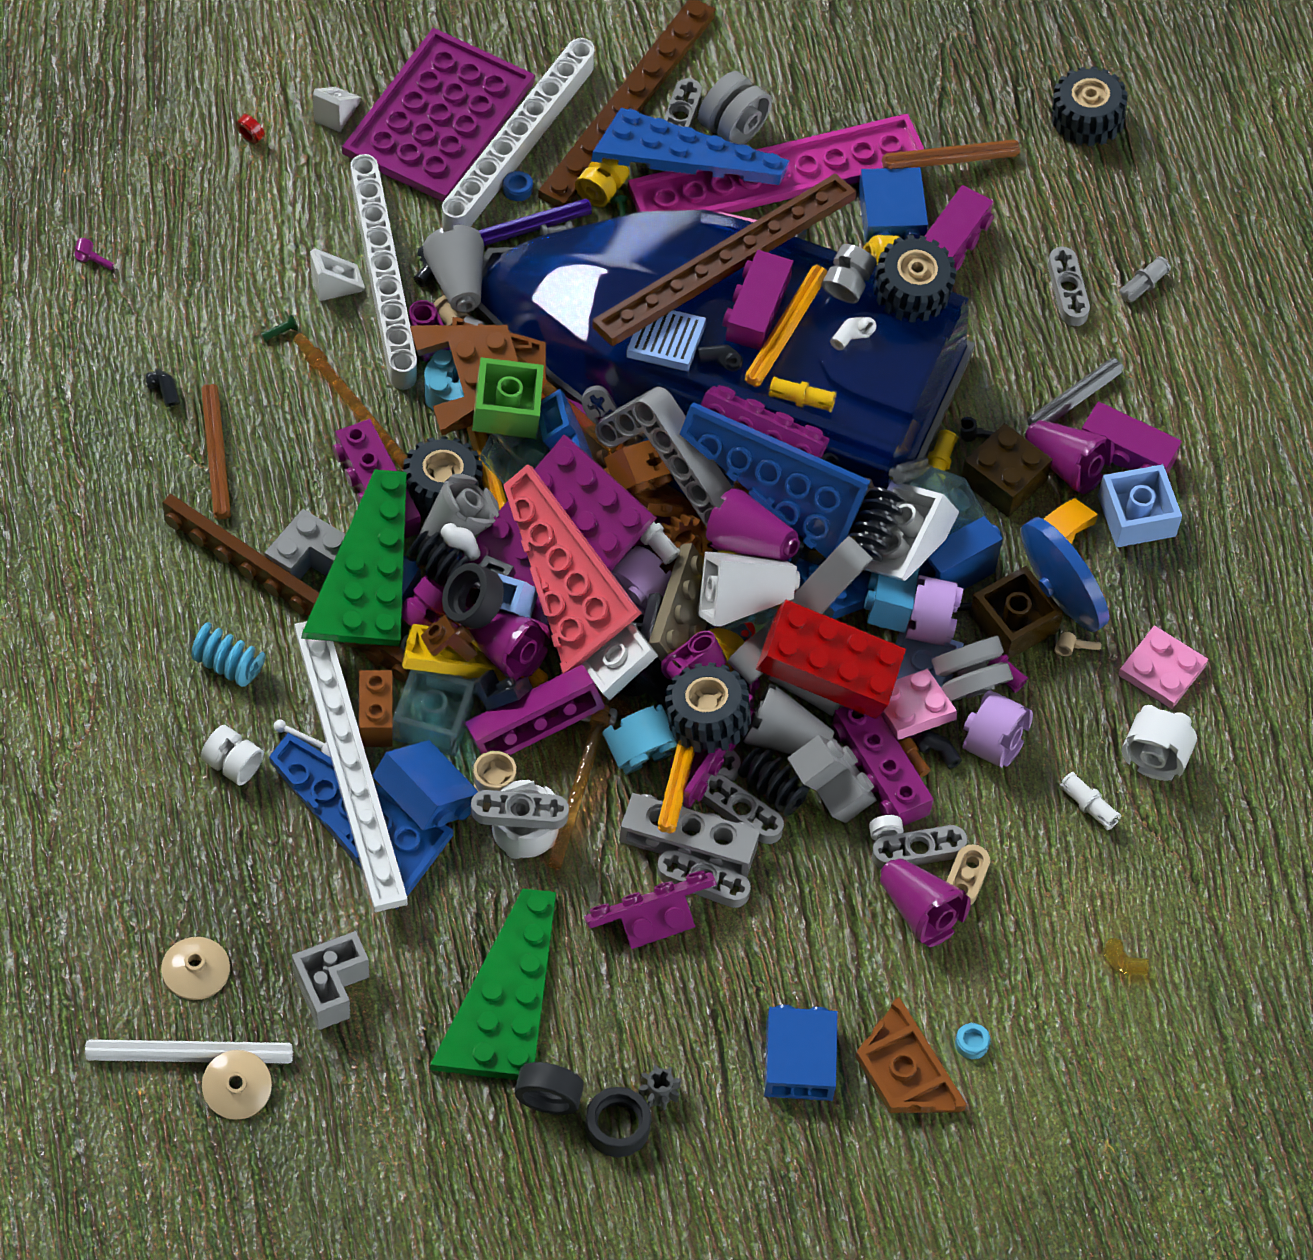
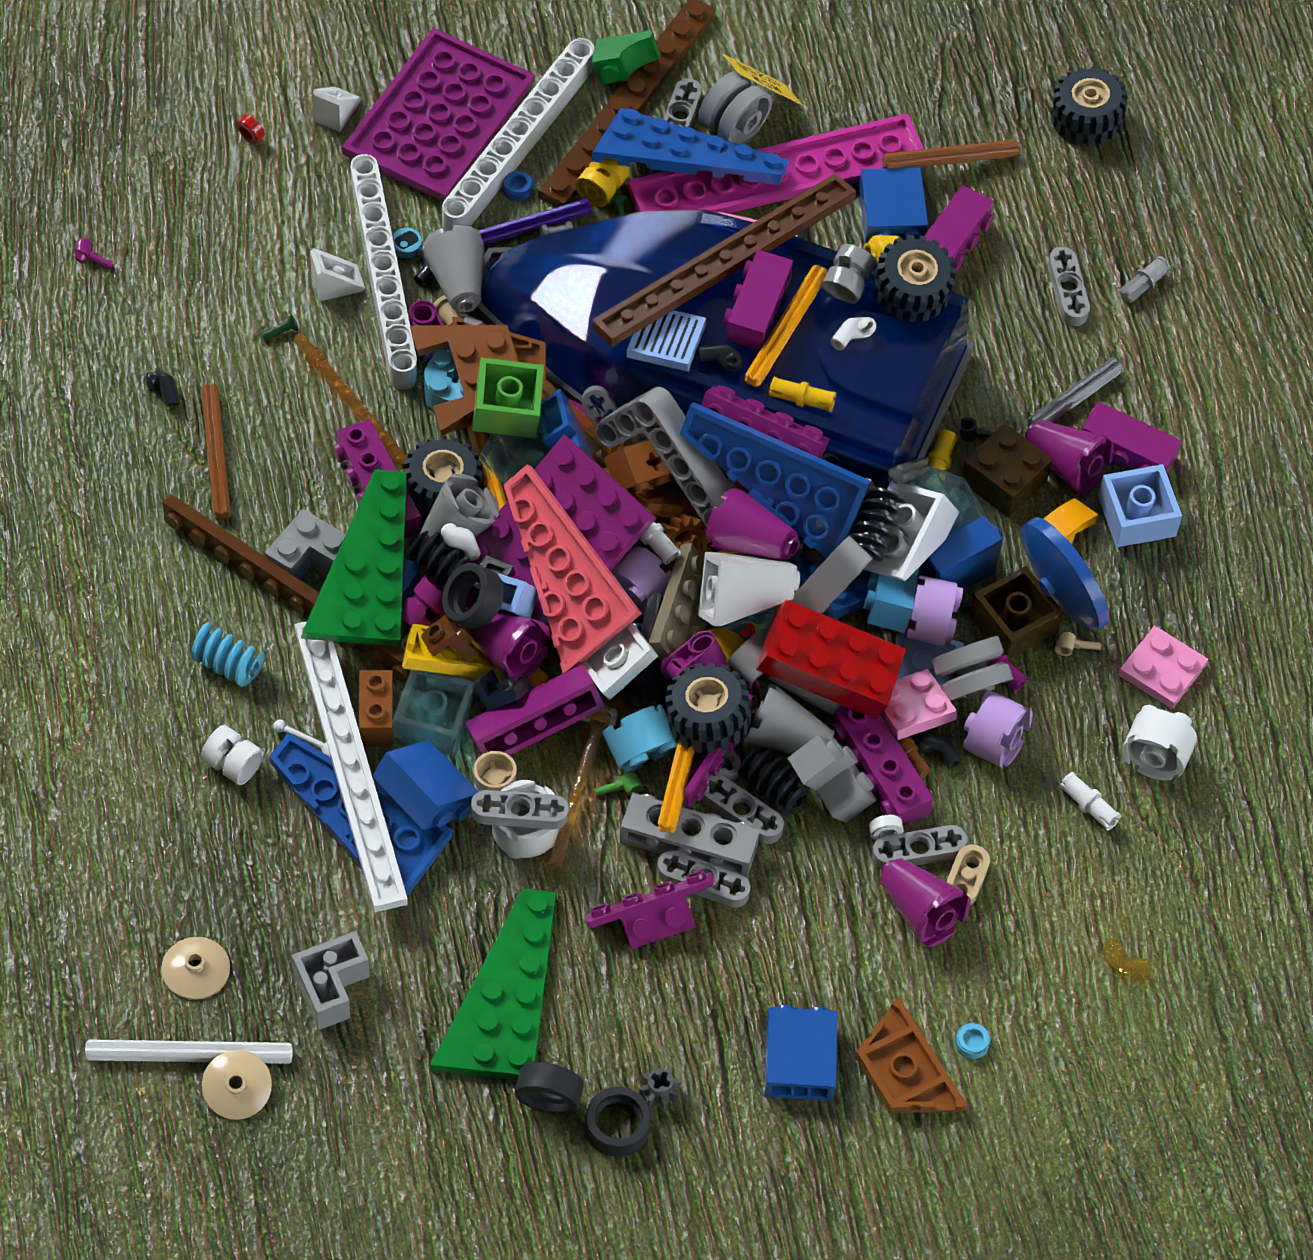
(406, 242): none -> medium azure tile
(621, 55): none -> green arch
(628, 781): none -> bright green hand
(762, 79): none -> yellow sticker

